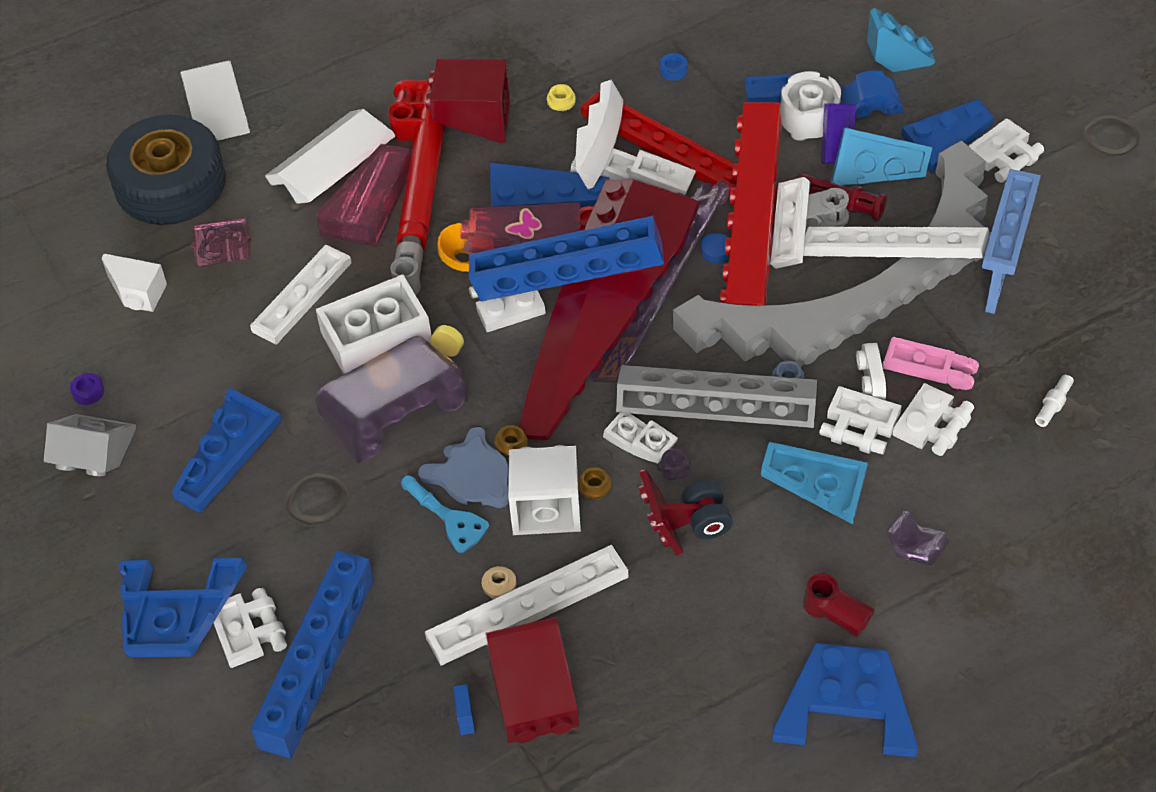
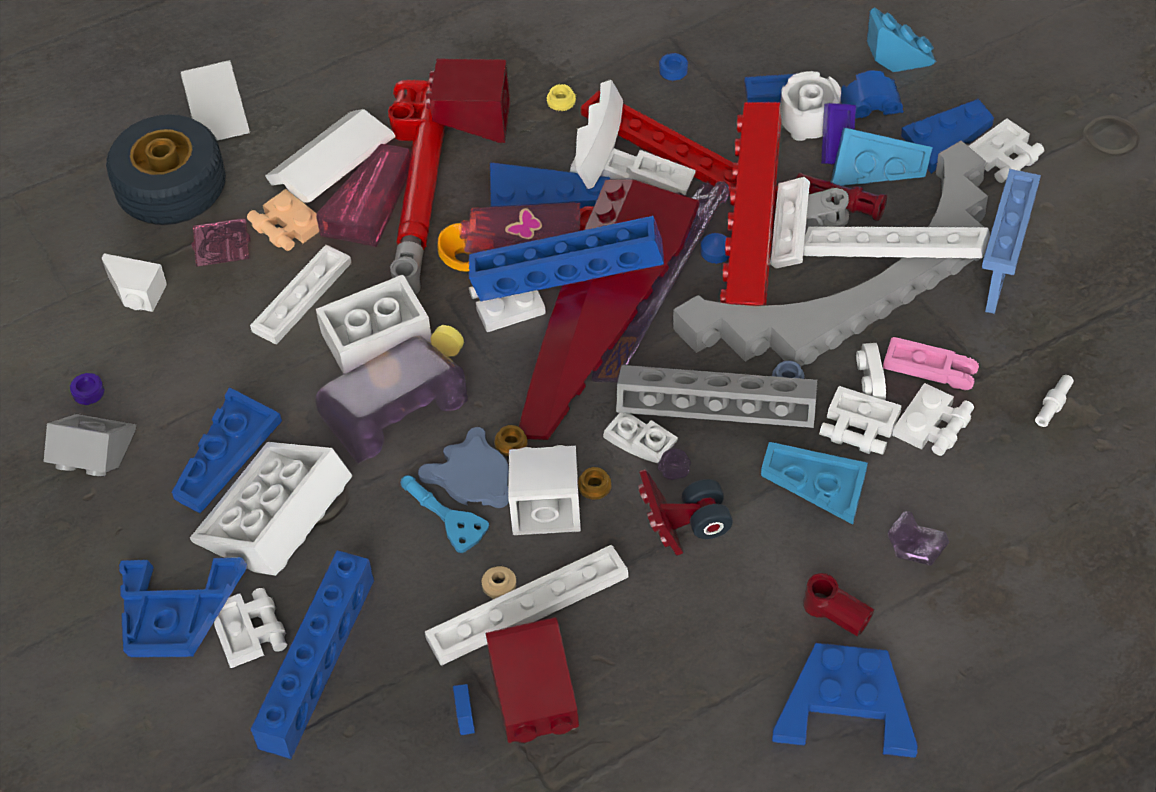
(273, 505): none -> white slope
(291, 214): none -> light nougat plate

